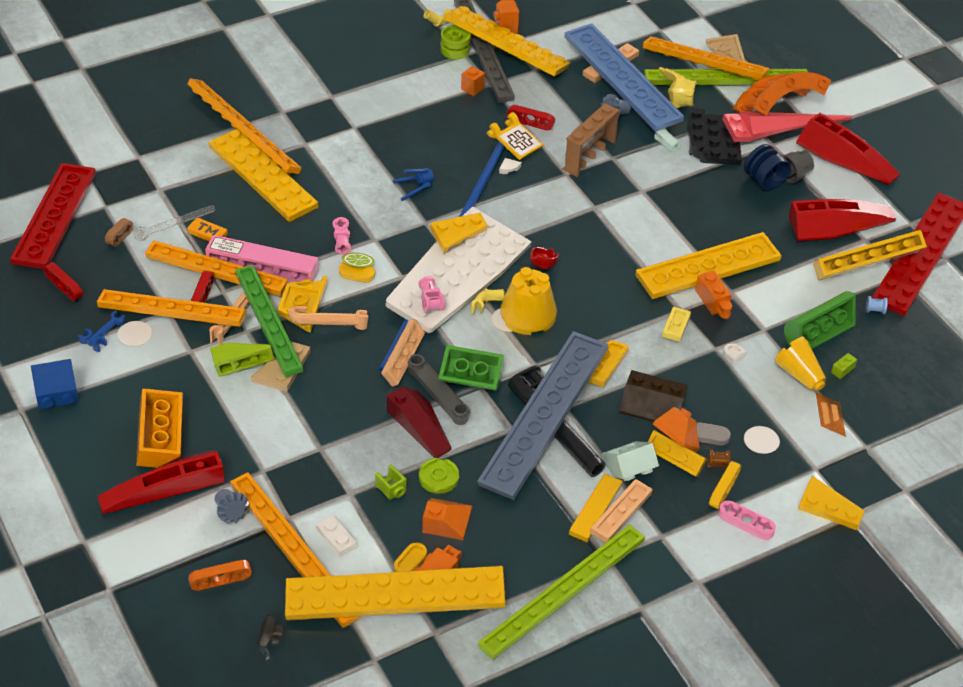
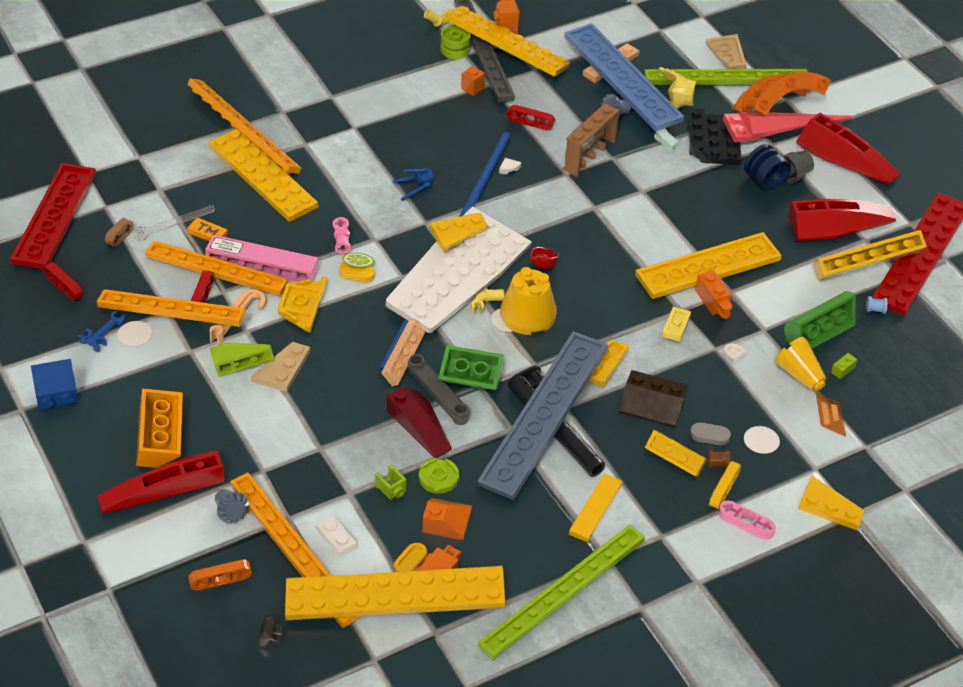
(269, 321): bright green tile -> none
(359, 319): light nougat piece -> none
(431, 296): bright pink connector -> none
(515, 137): flag -> none
(621, 511): light nougat plate -> none
(631, 460): light aqua slope -> none
(679, 427): orange slope -> none
(707, 58): light orange plate -> none

